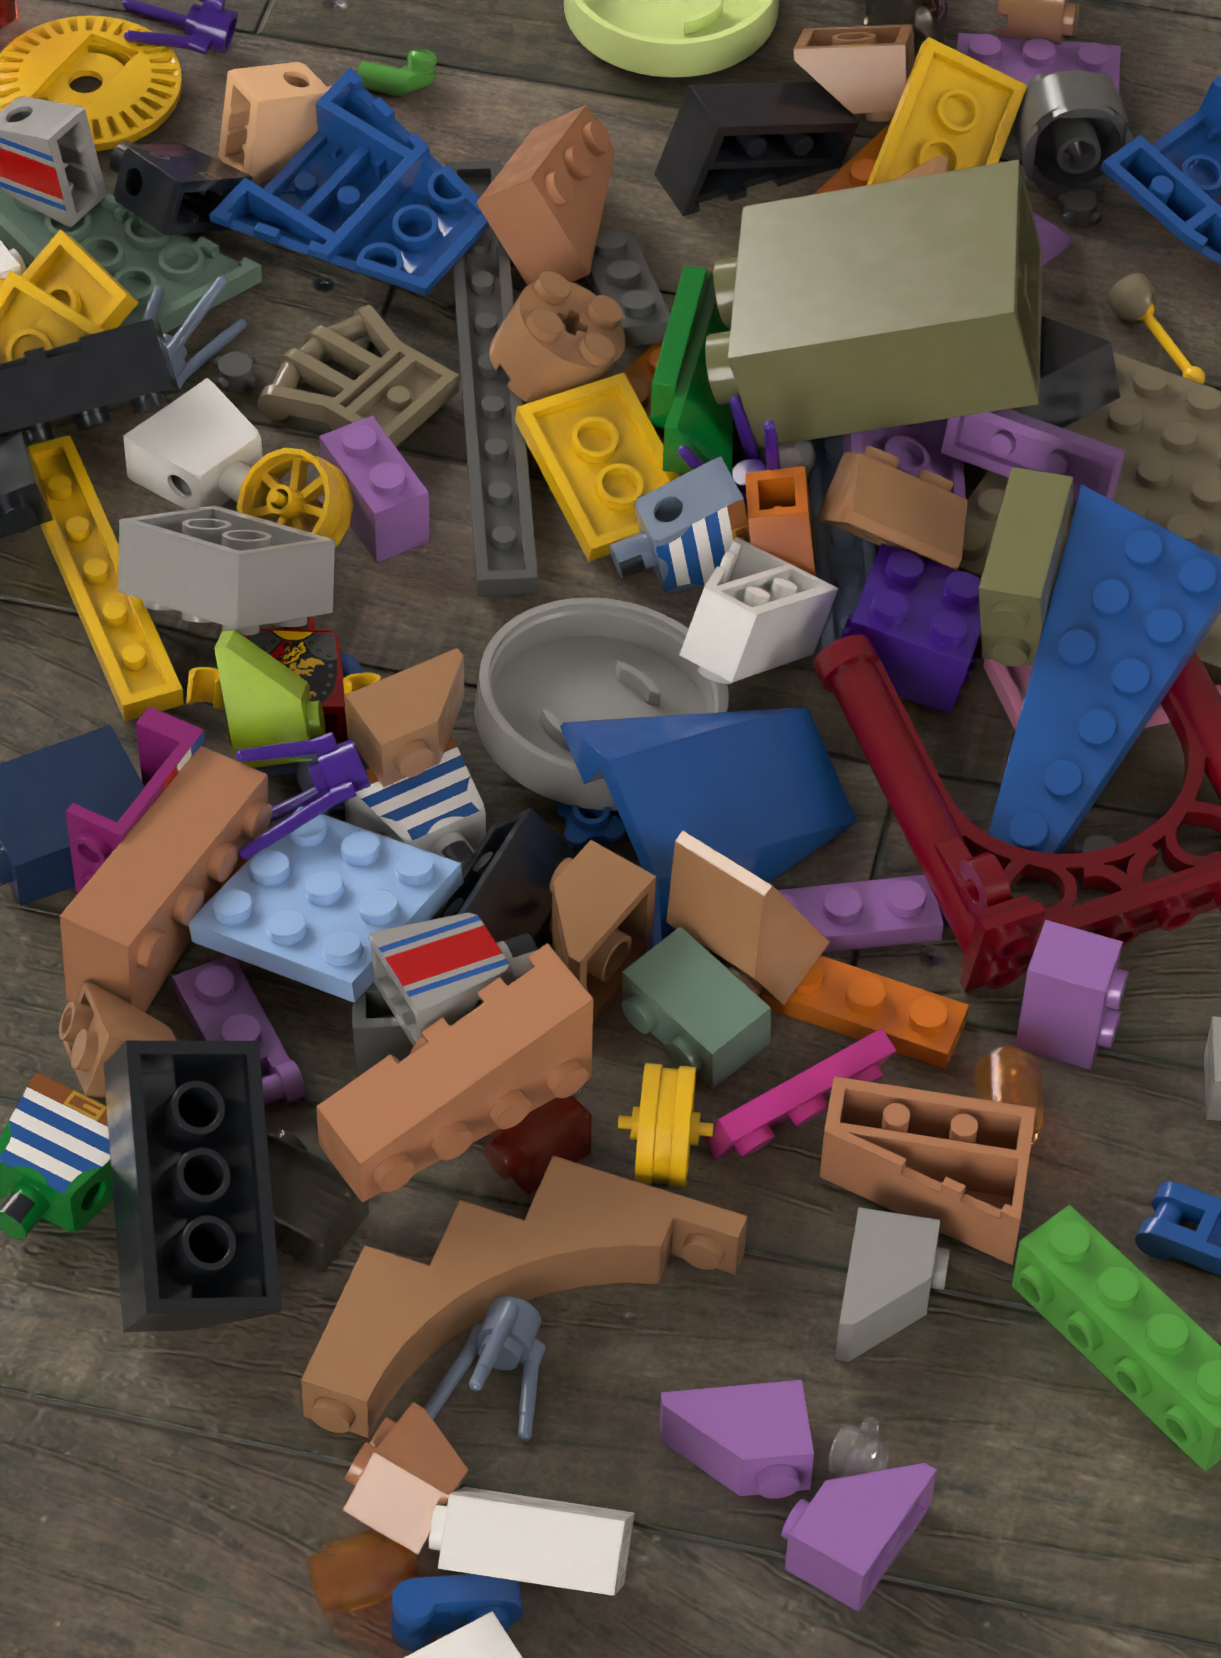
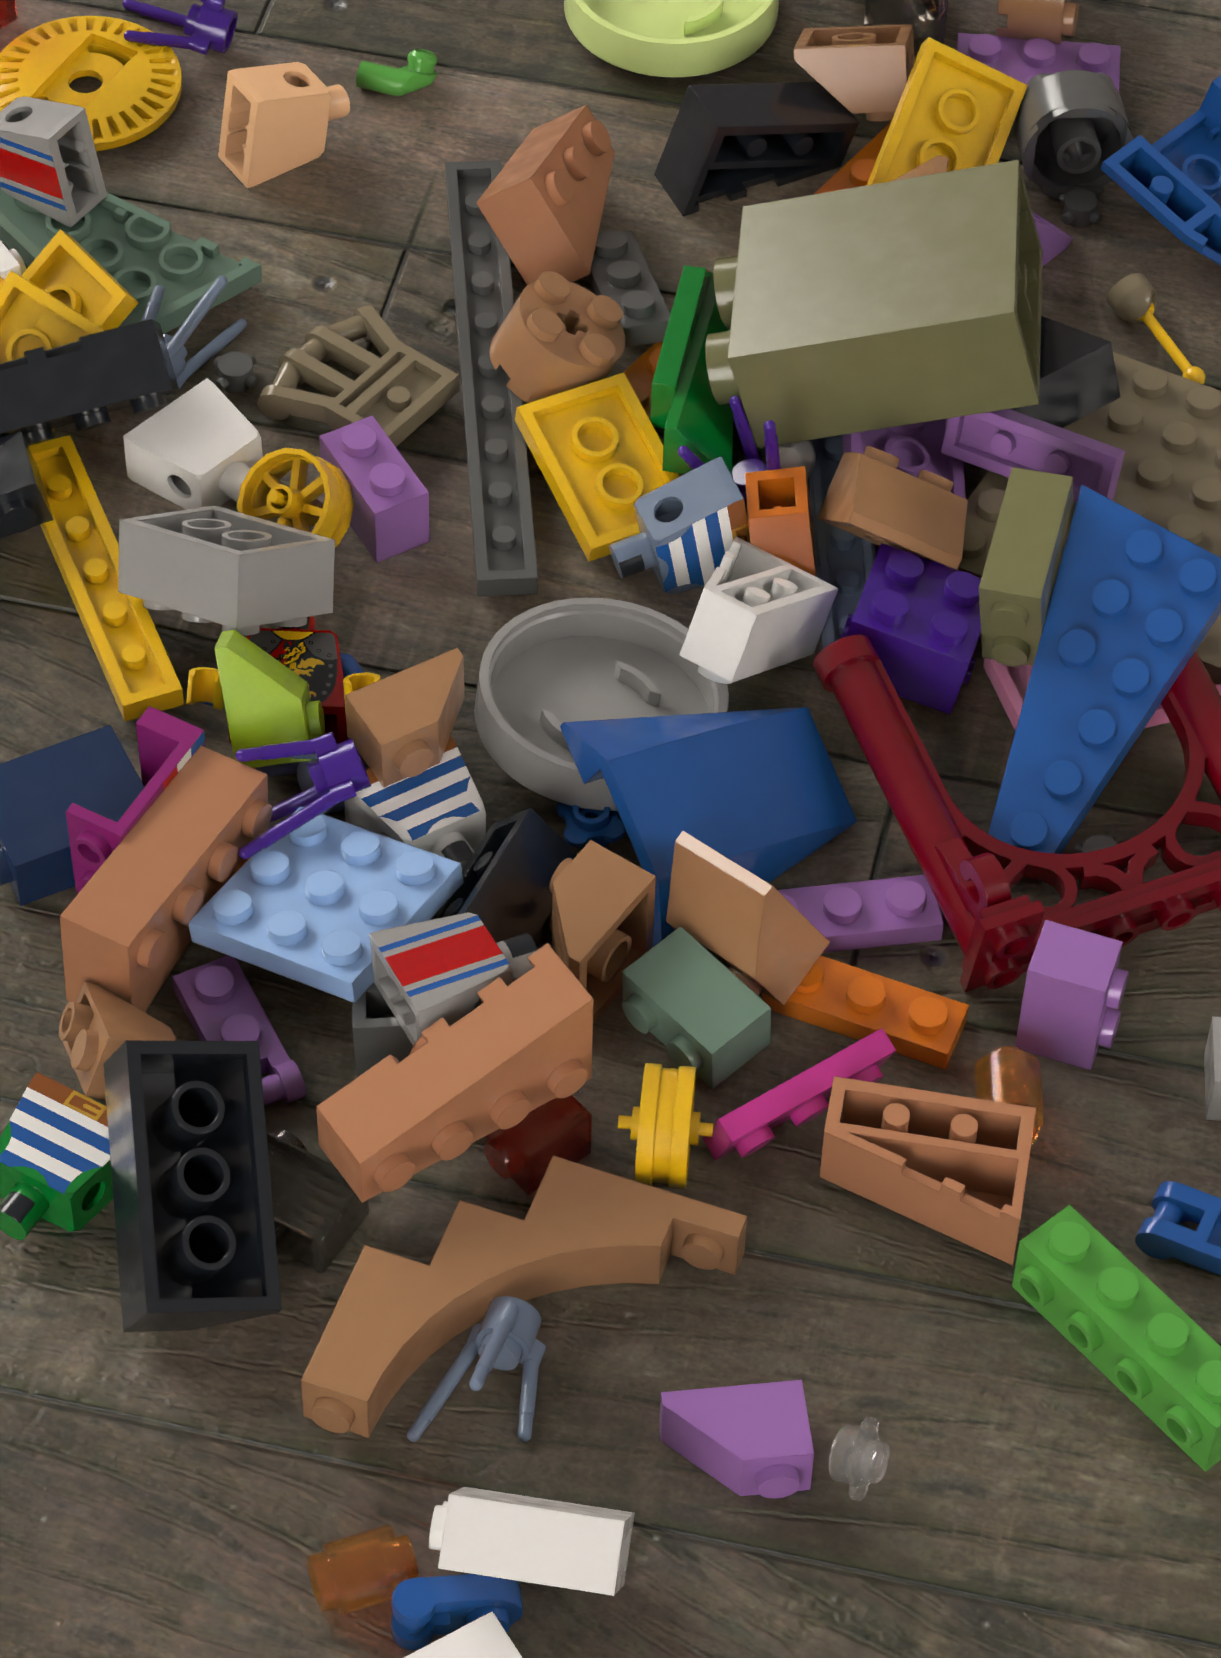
(172, 185): black torso -> none
(363, 197): blue wedge -> none
(404, 1477): nougat slope -> none
(856, 1529): medium lavender slope -> none
(888, 1278): light grey slope -> none

